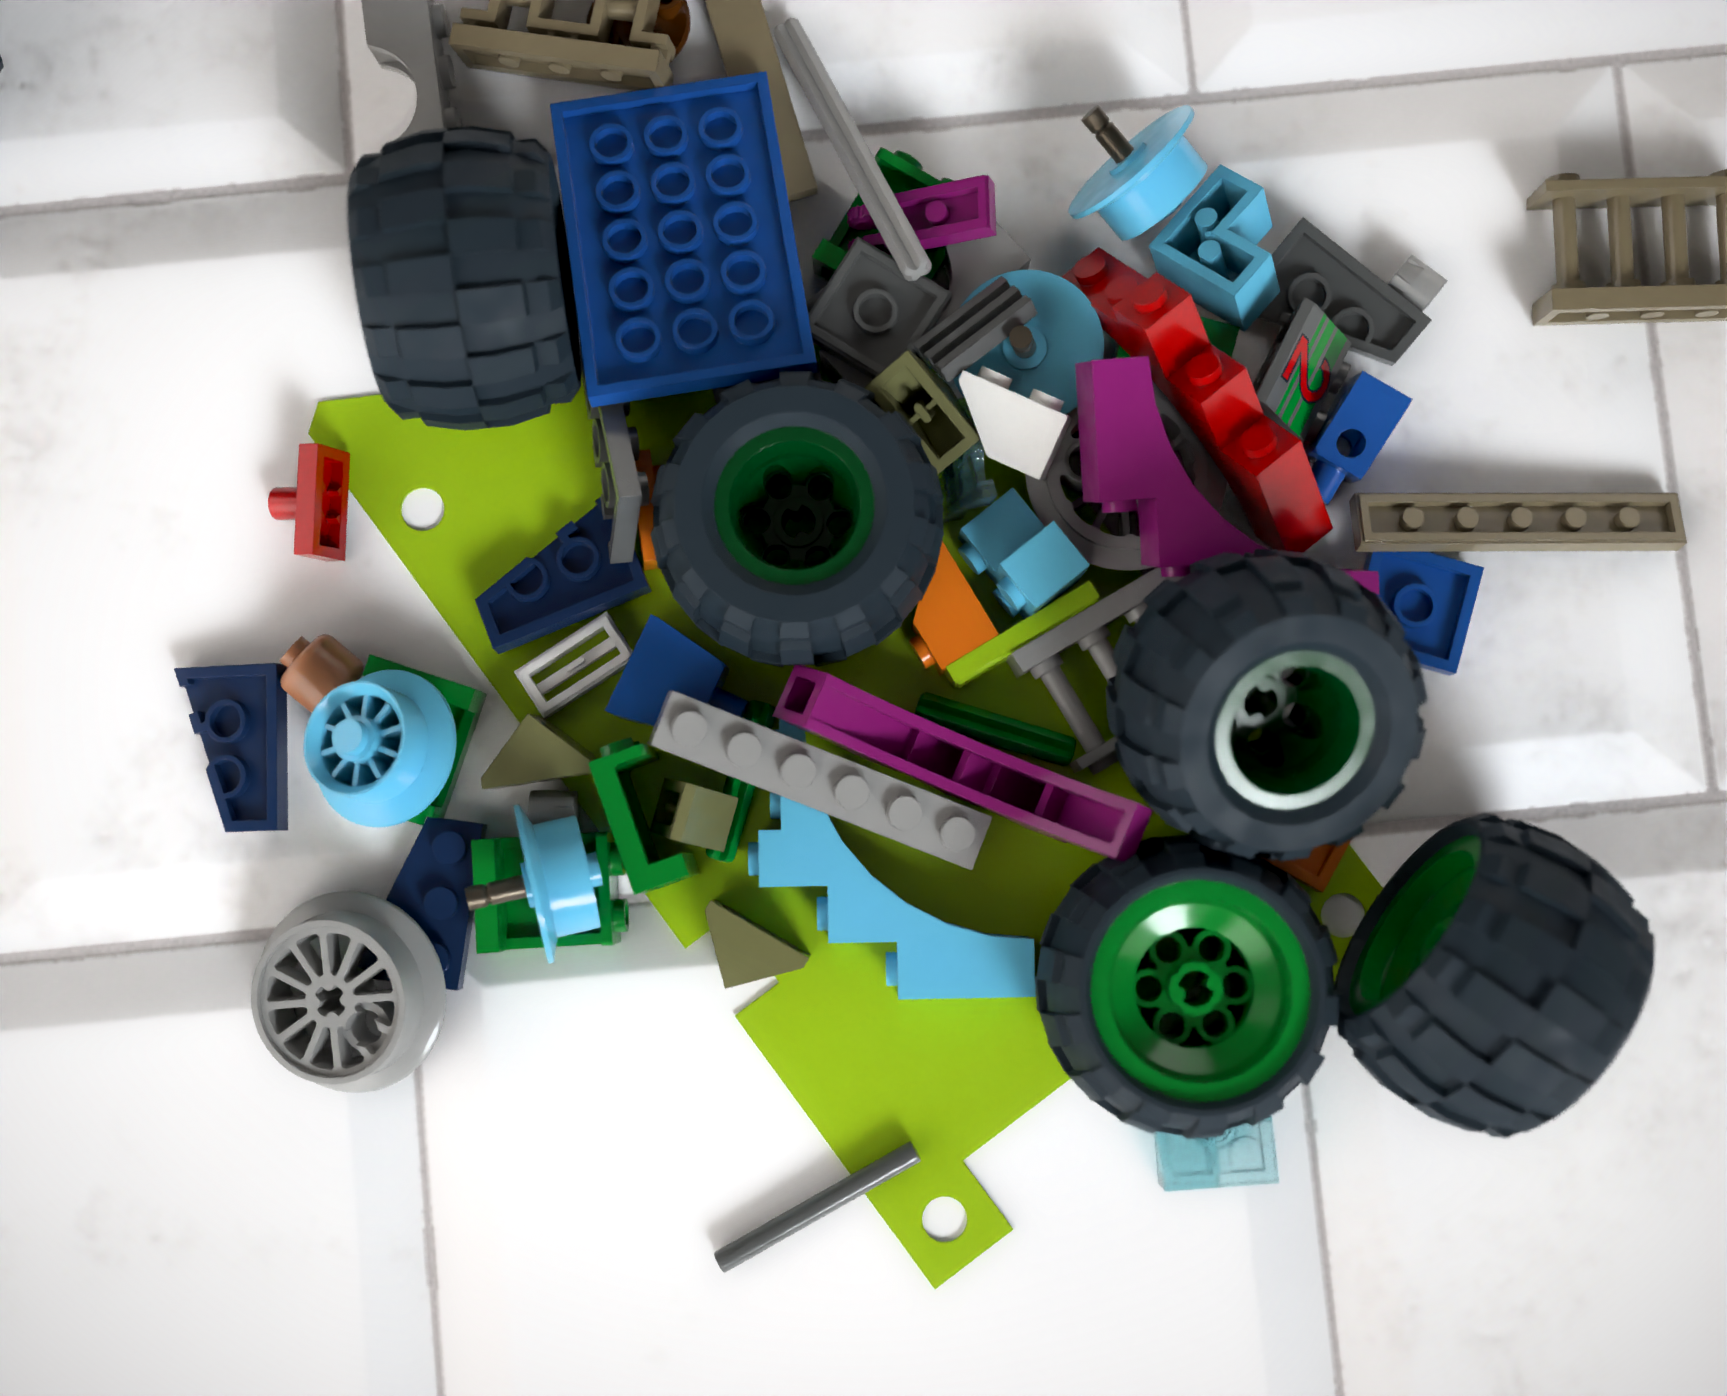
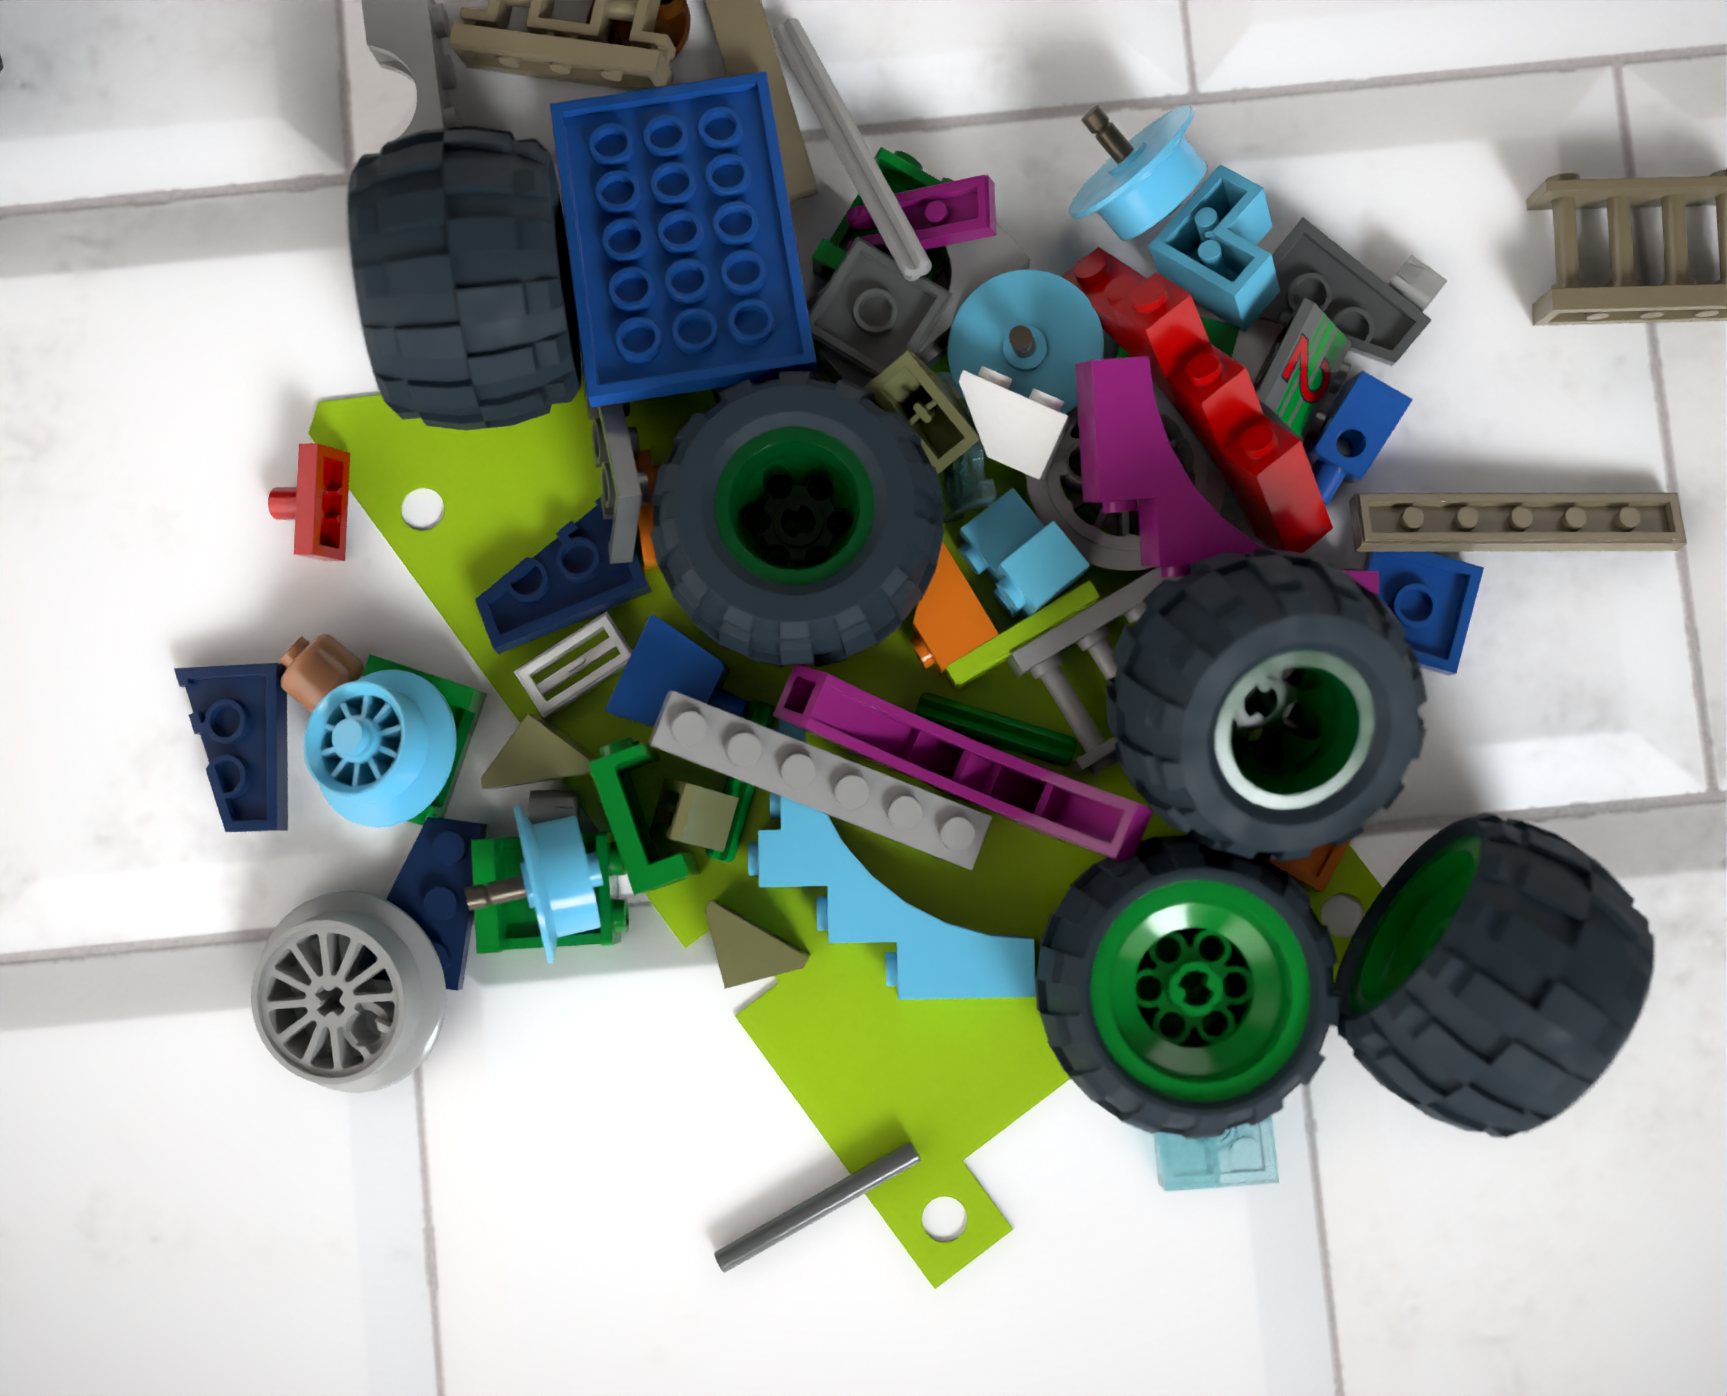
(974, 329): dark grey tile -> none

